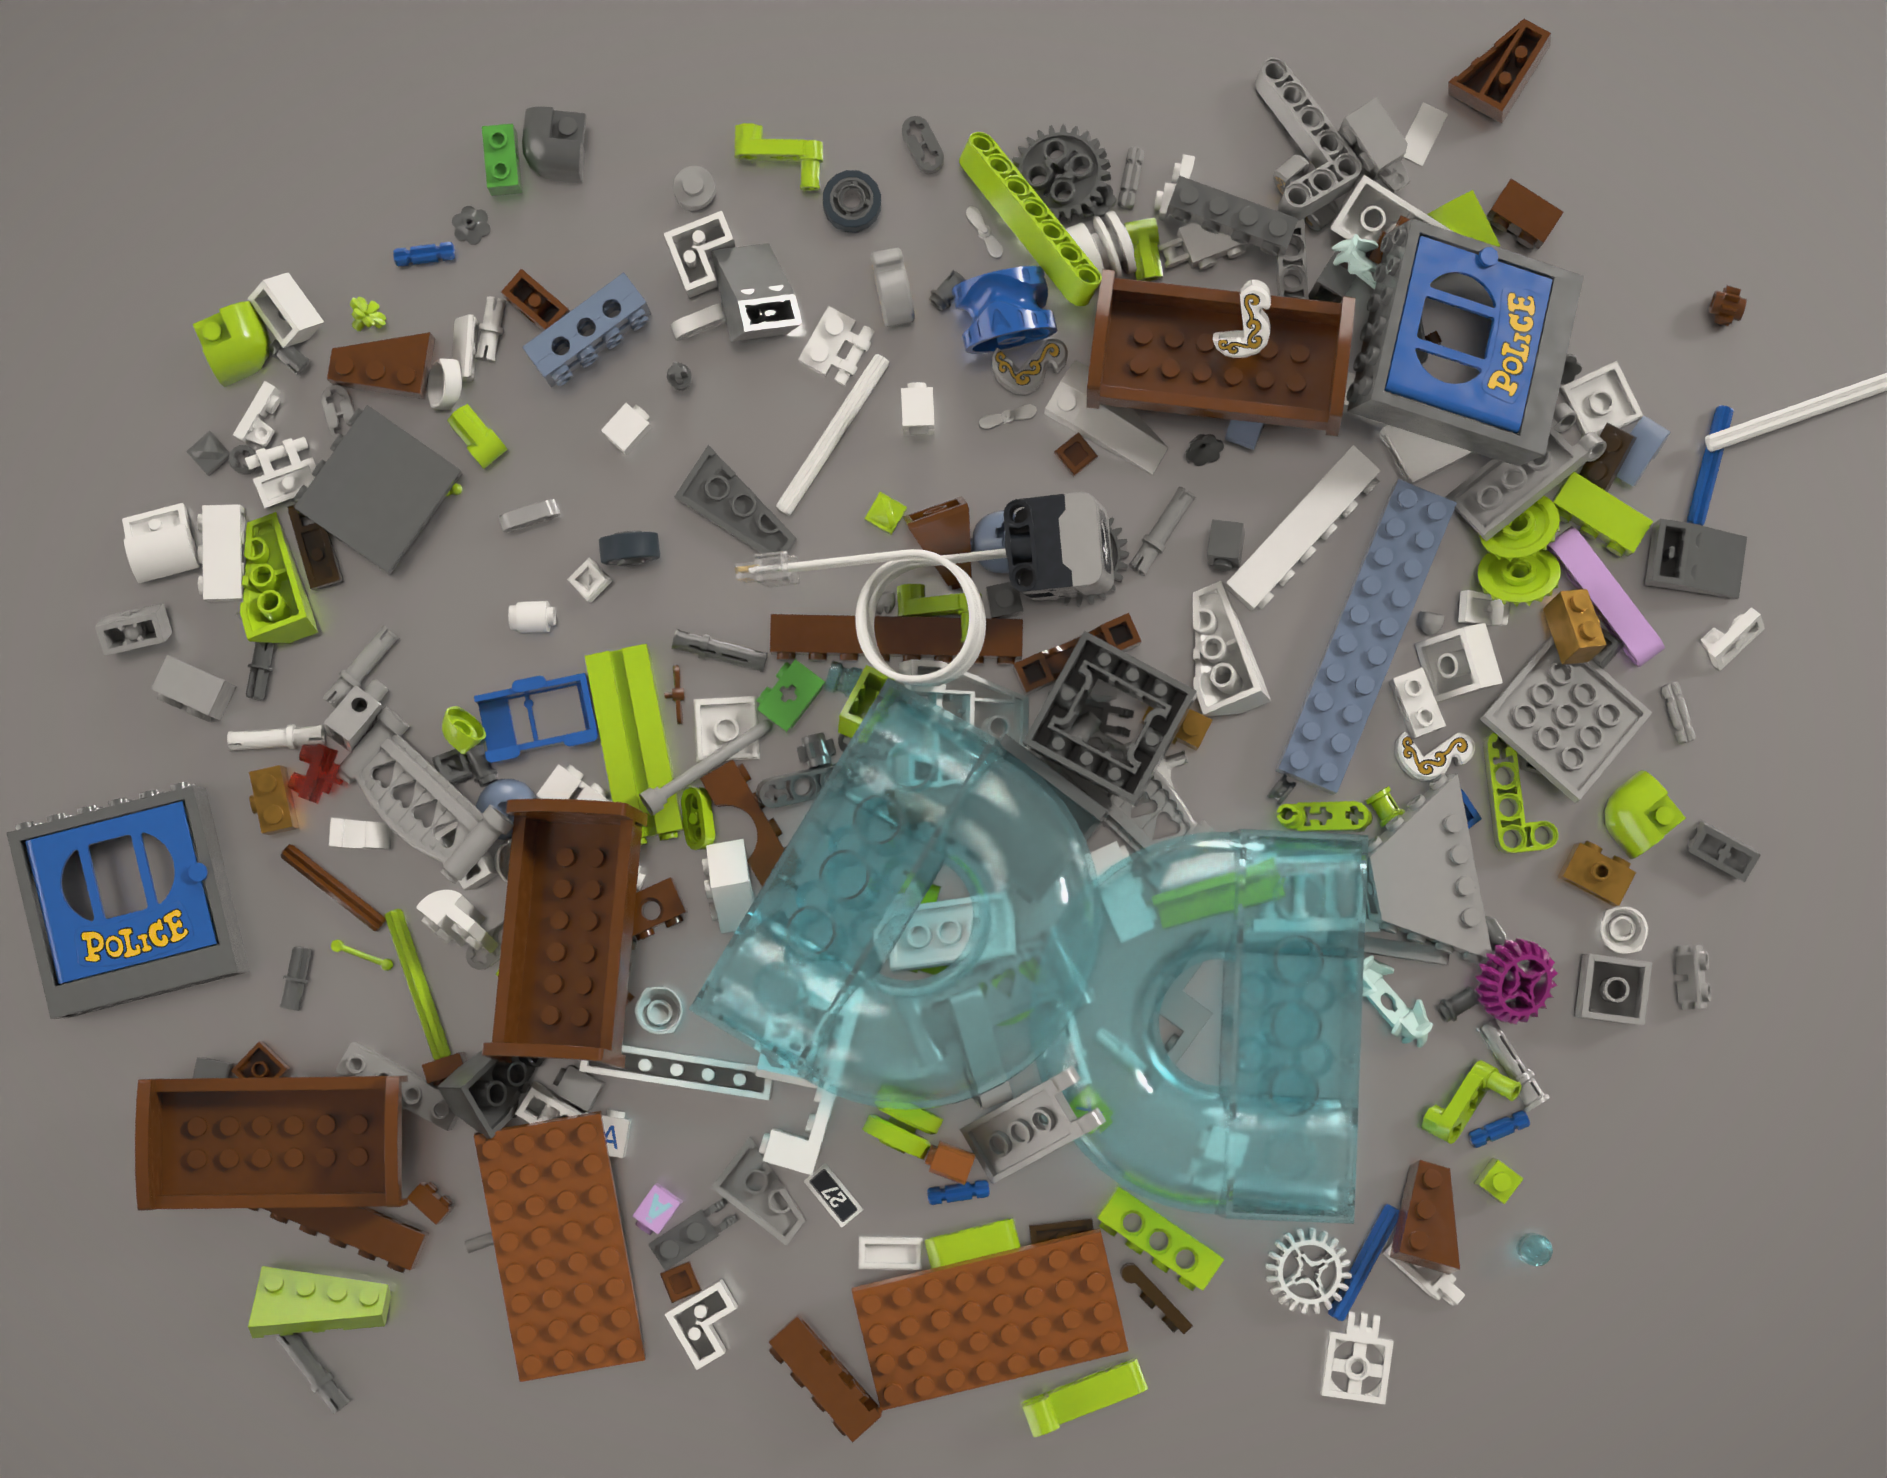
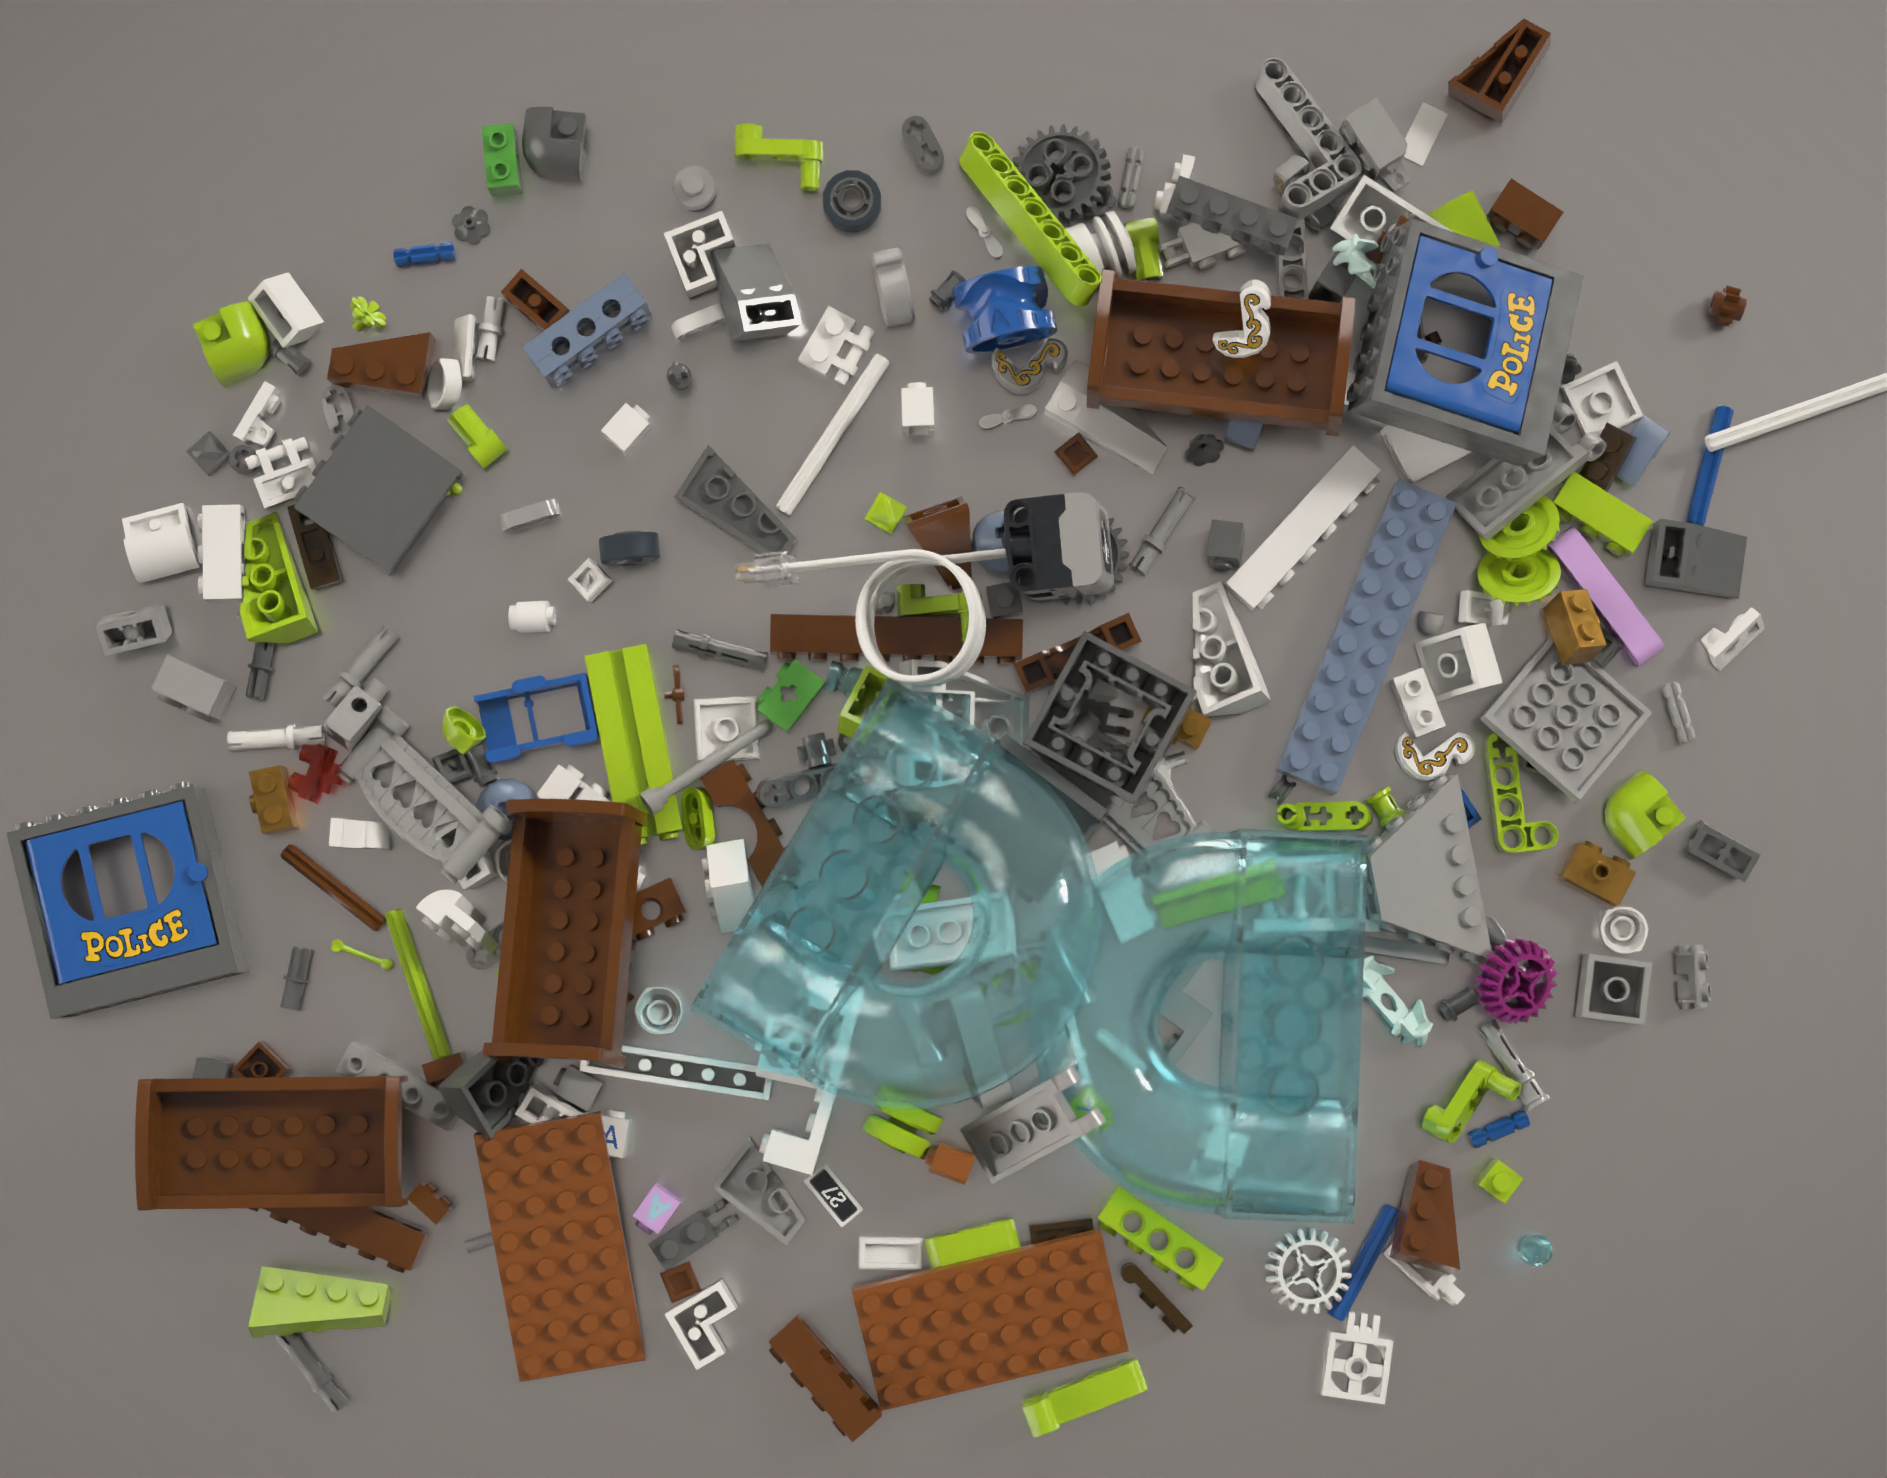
(958, 1192): blue axle -> none

